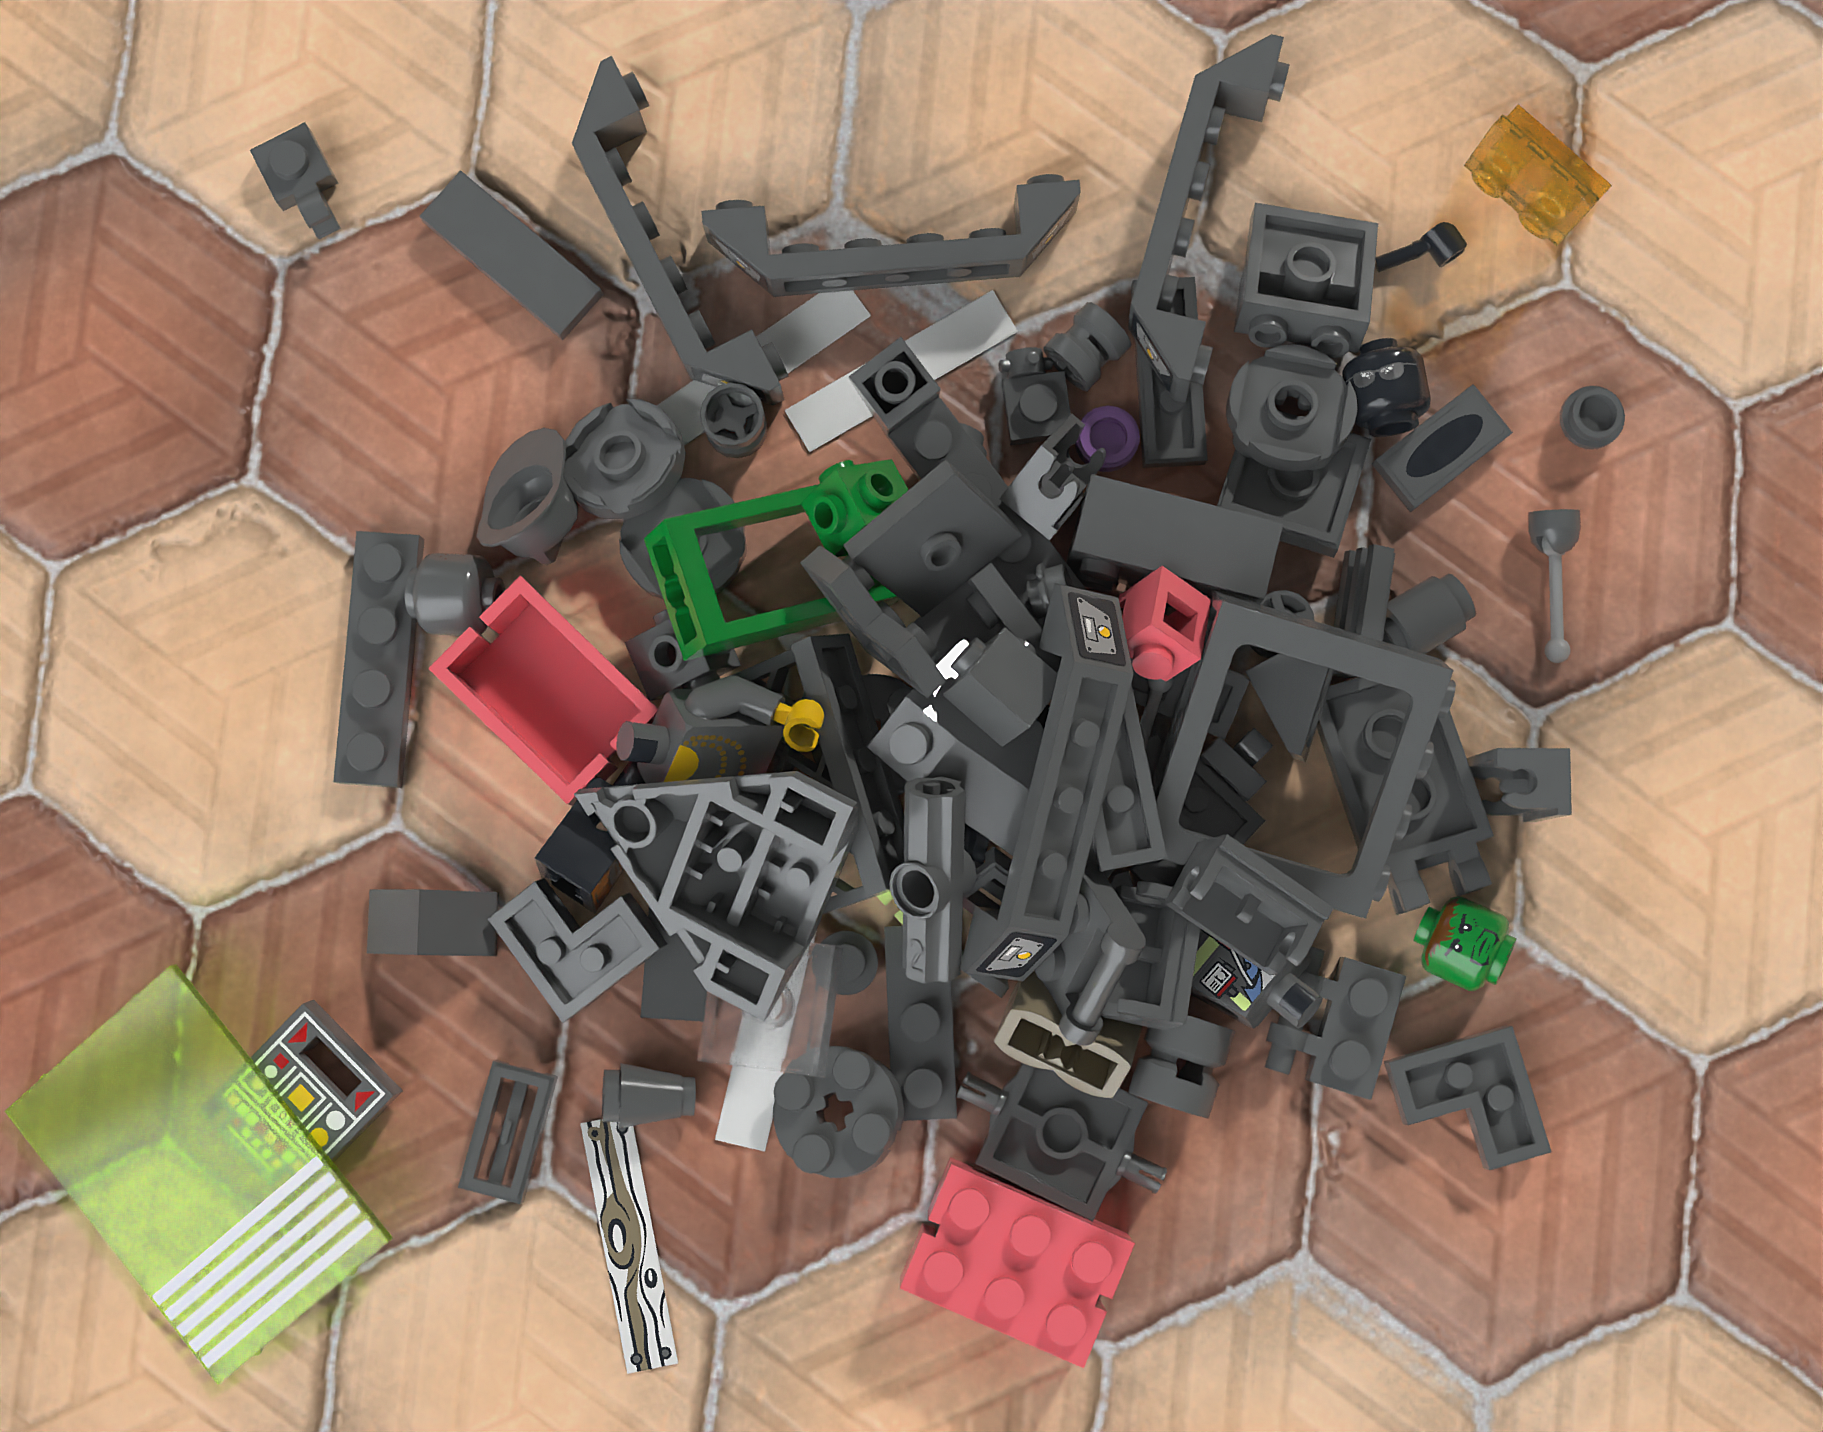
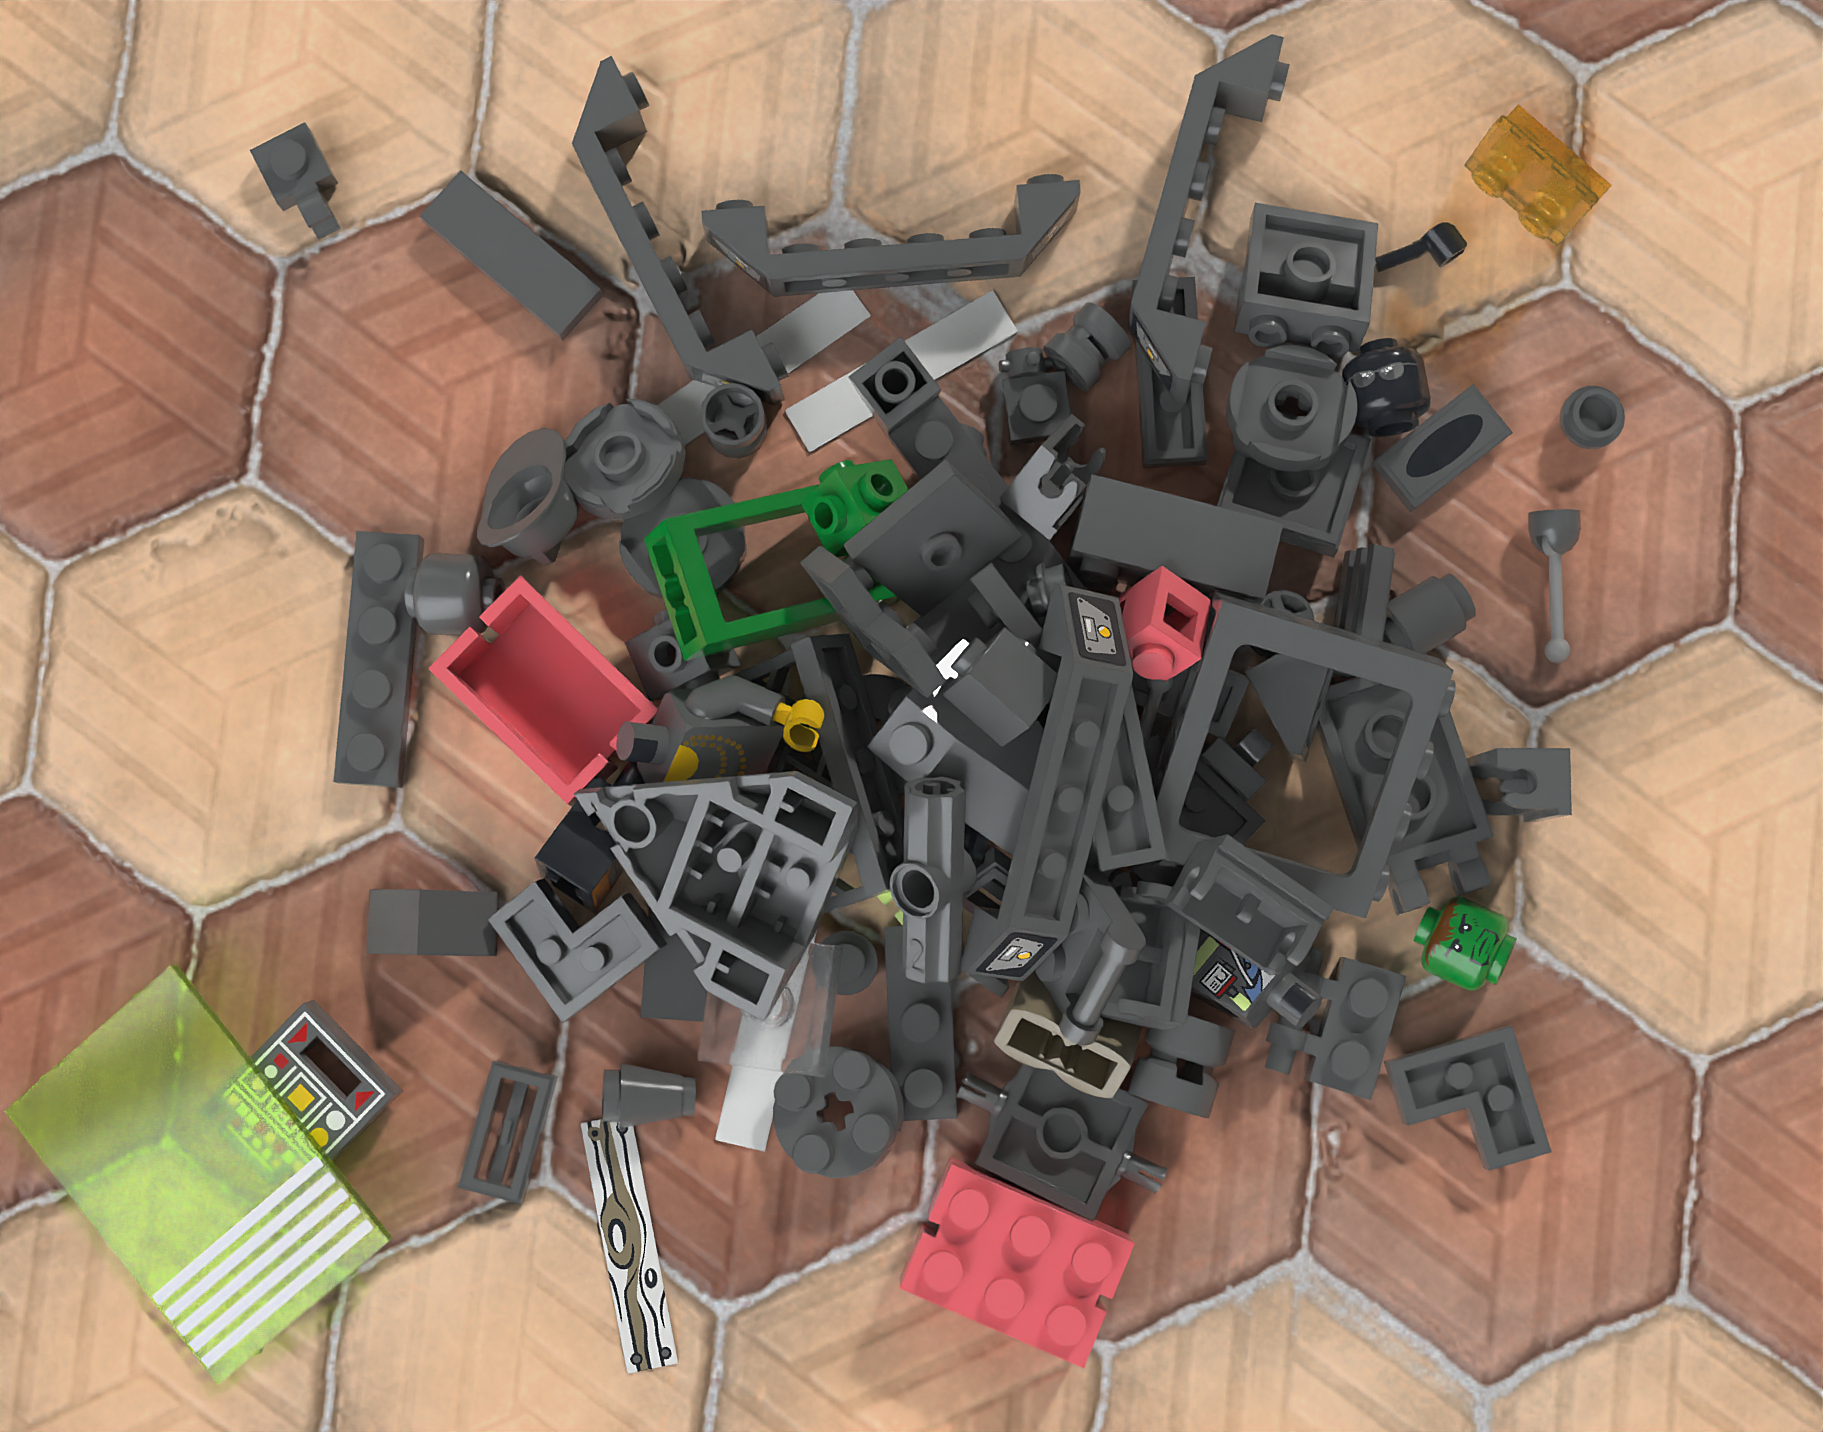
(1109, 429): medium lavender tile -> none

